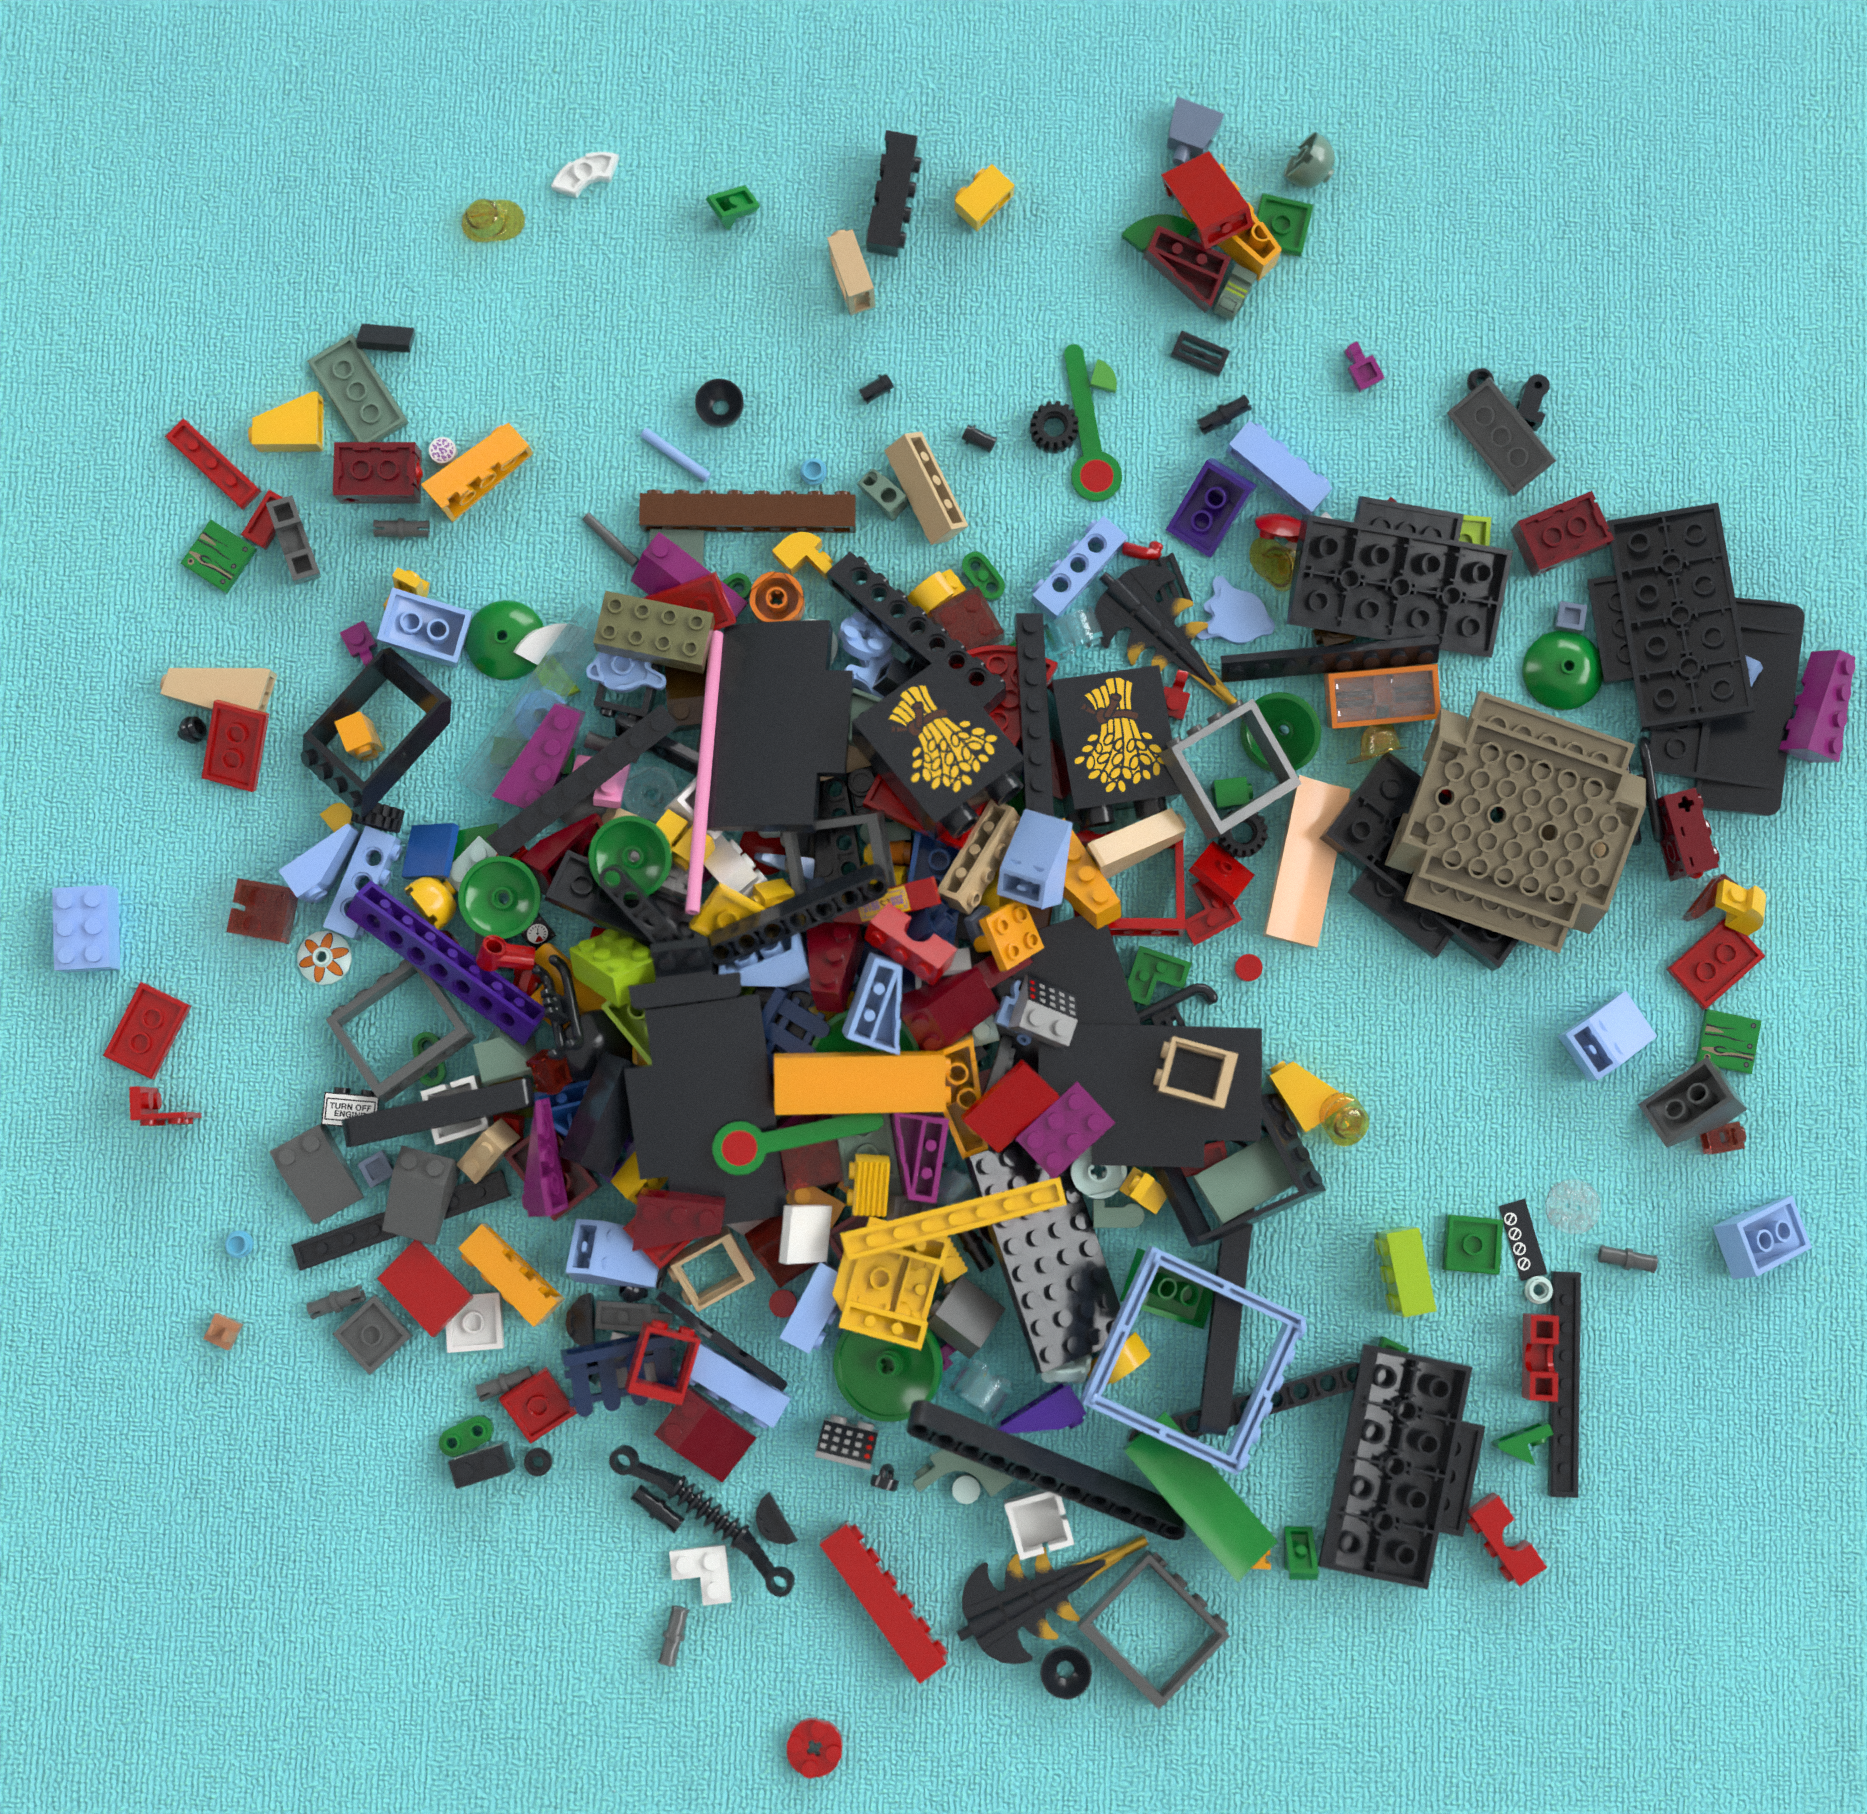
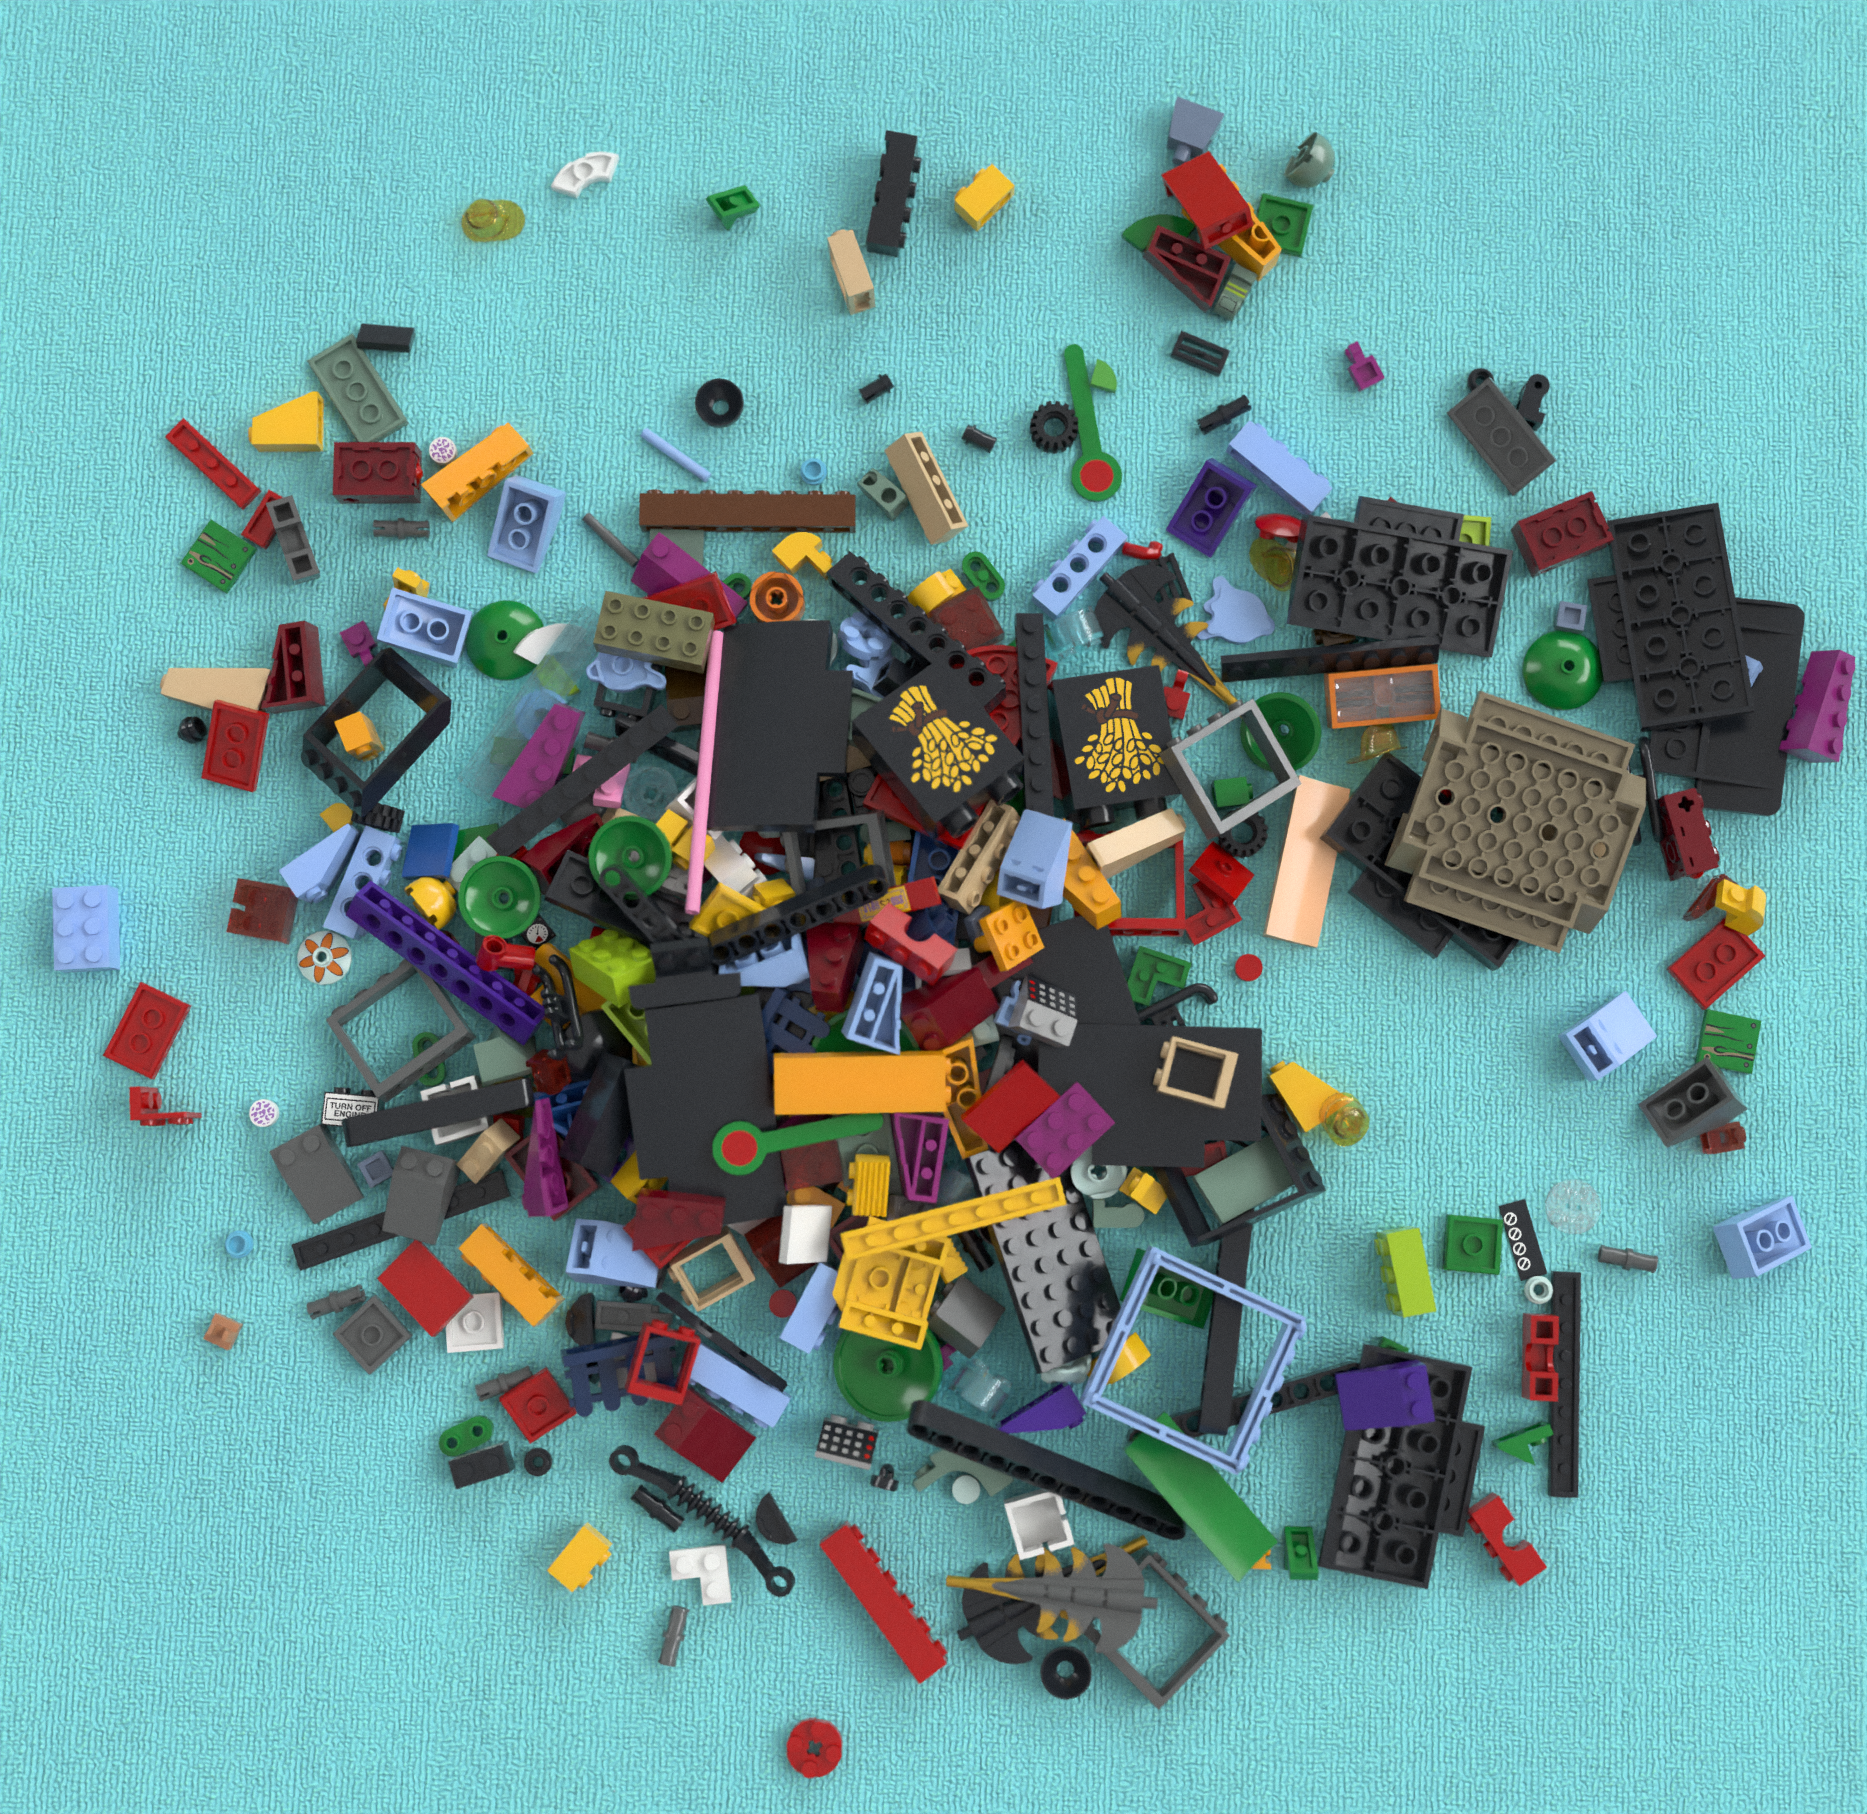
(264, 1113): none -> white tile
(296, 670): none -> dark red wedge
(525, 522): none -> light blue slope
(579, 1557): none -> yellow brick
(1113, 1598): none -> dark grey animal
(1385, 1396): none -> dark purple slope

